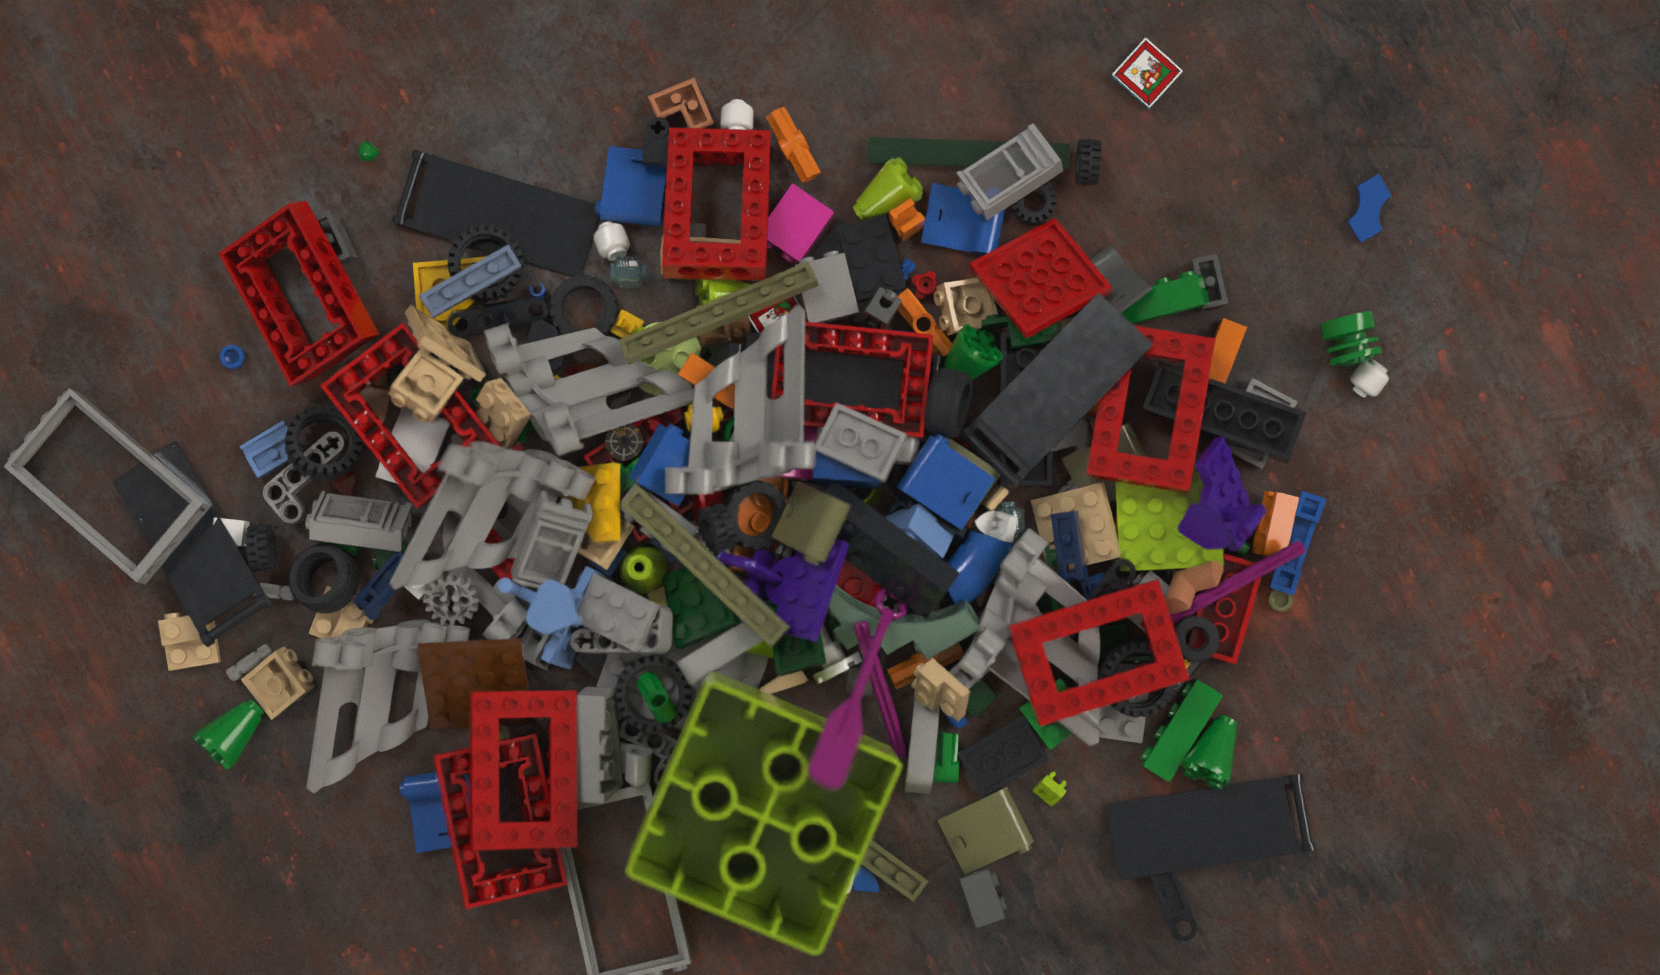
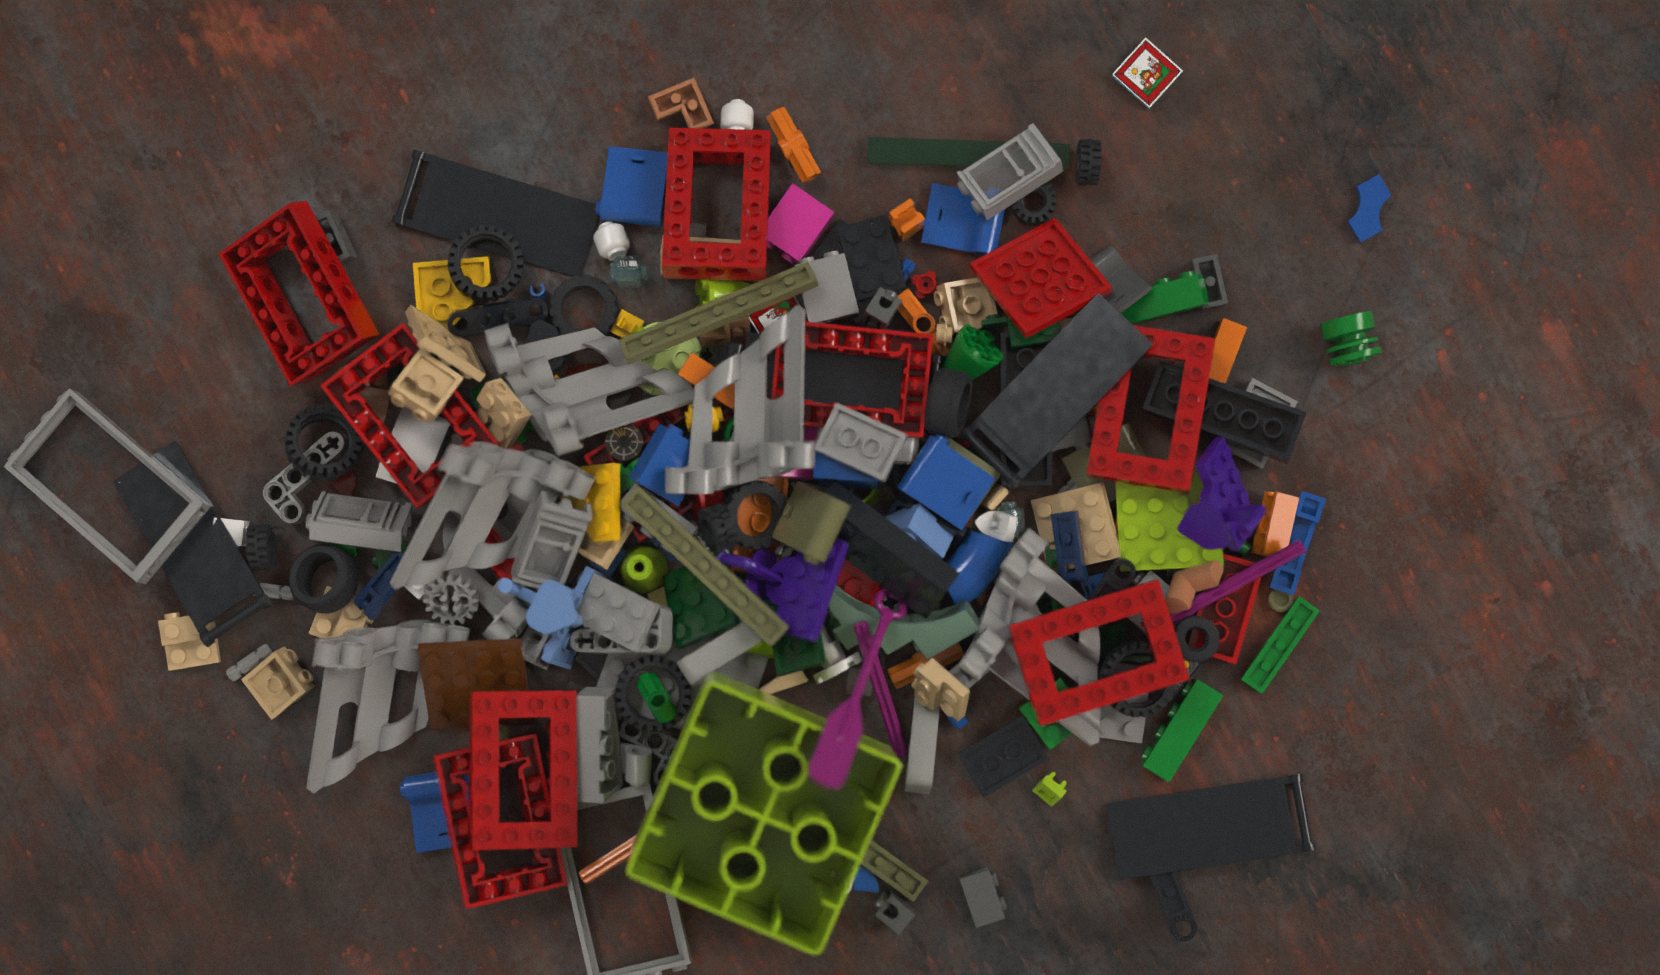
(230, 733): green cone -> none
(232, 357): blue tile -> none
(267, 450): medium blue plate -> none
(367, 151): green hinge -> none
(470, 281): sand blue plate -> none
(606, 862): none -> orange axle
(656, 145): black piece -> none
(888, 190): lime cone -> none
(893, 911): none -> dark grey brick
(943, 334): none -> tan plate
(946, 764): green piece -> none
(979, 698): dark green brick -> none
(989, 829): olive door -> none
(1213, 754): green cone -> none
(1279, 644): none -> green plate
(1369, 378): white head -> none

